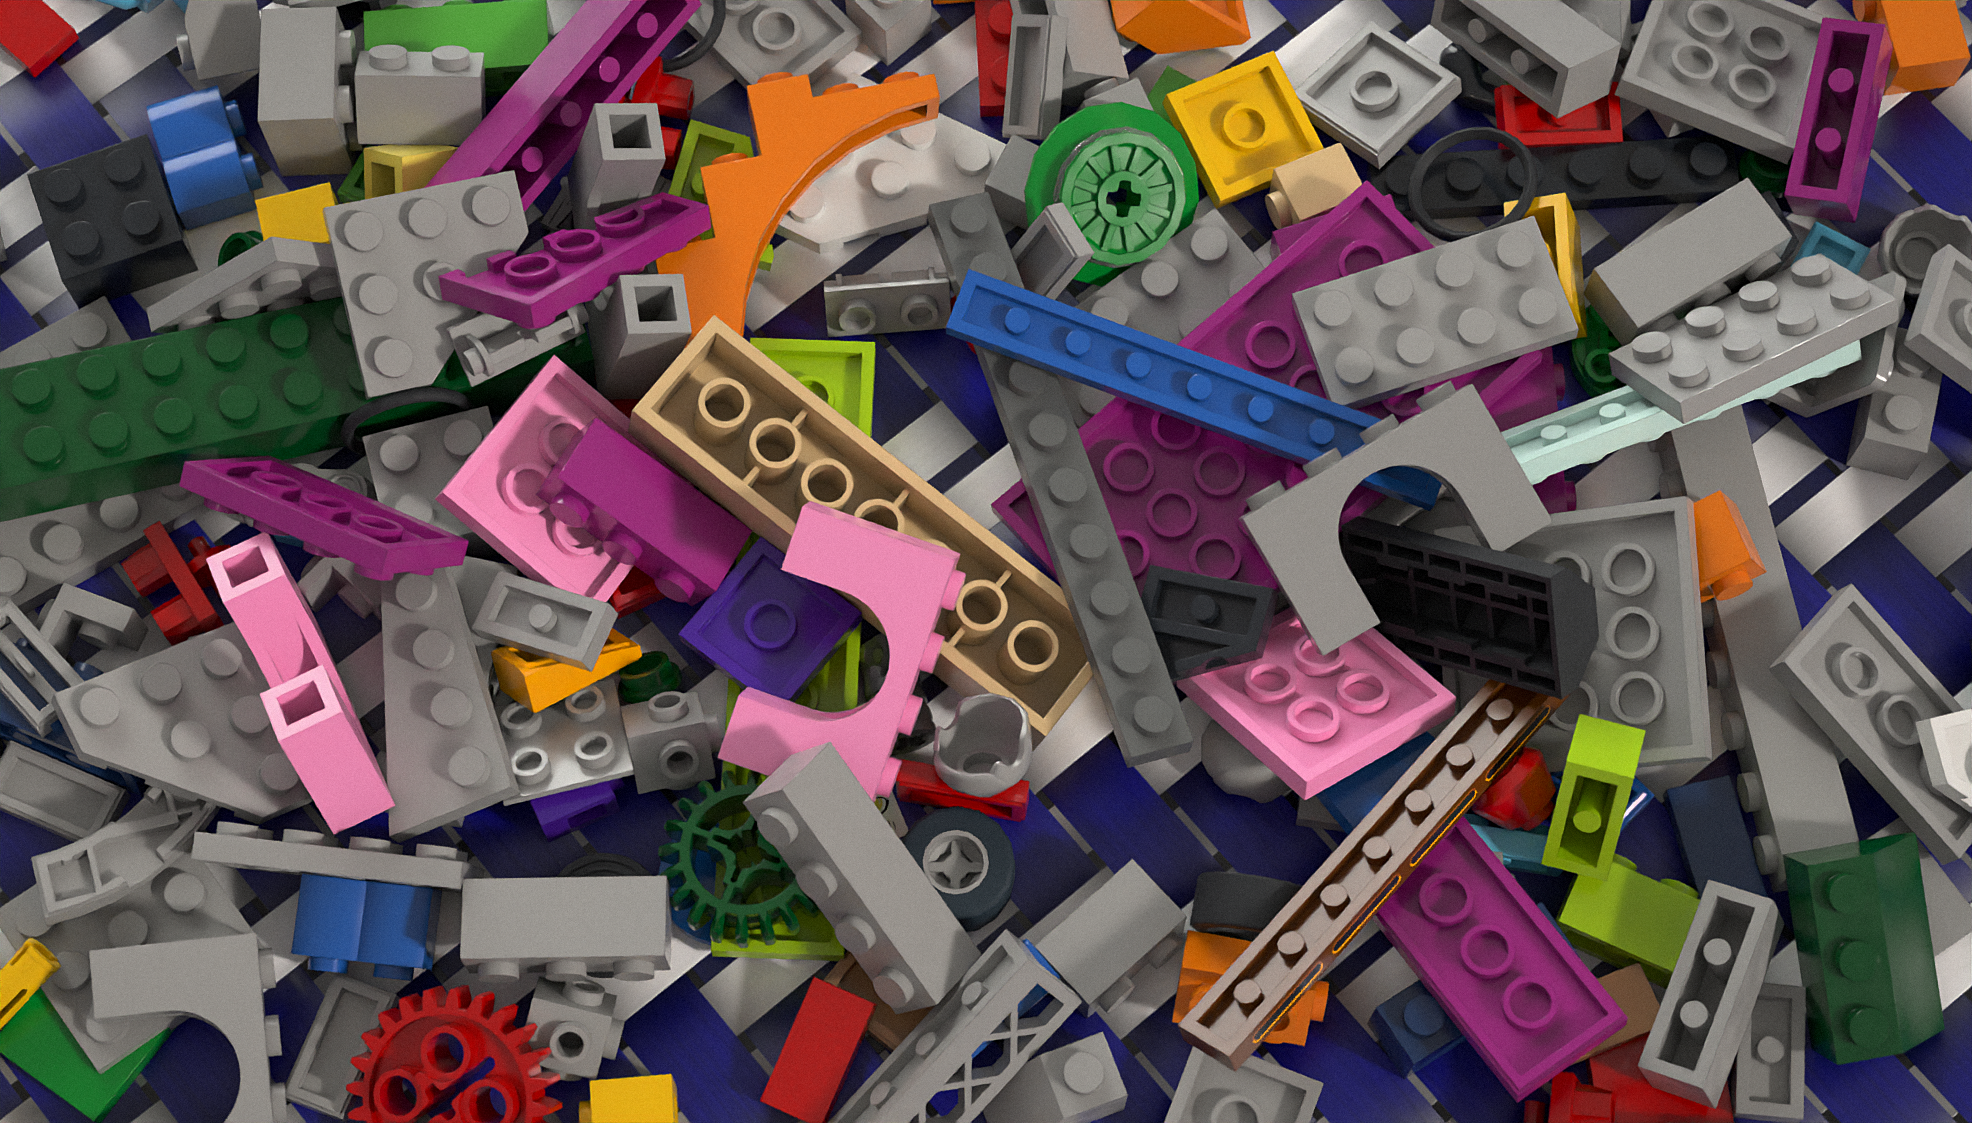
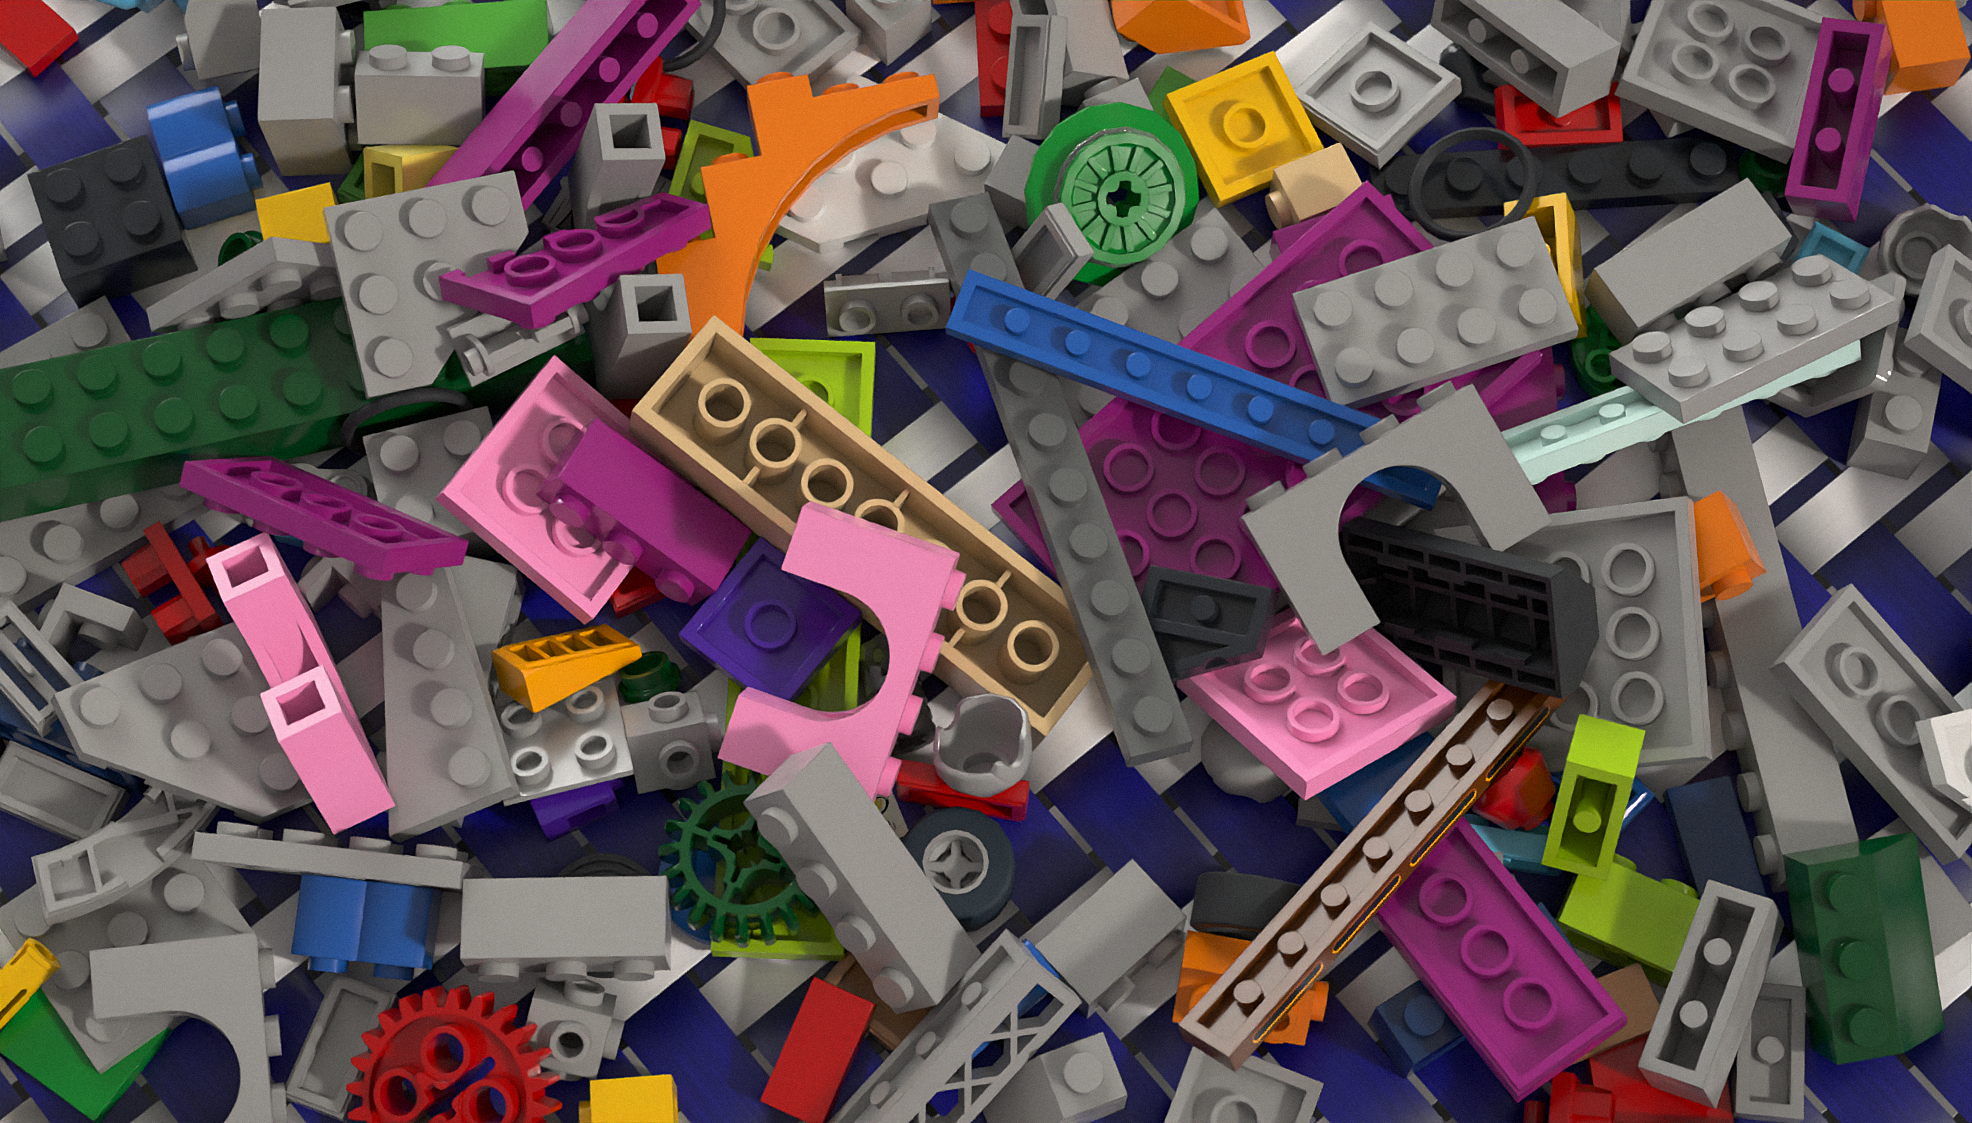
(545, 620): light grey plate -> none

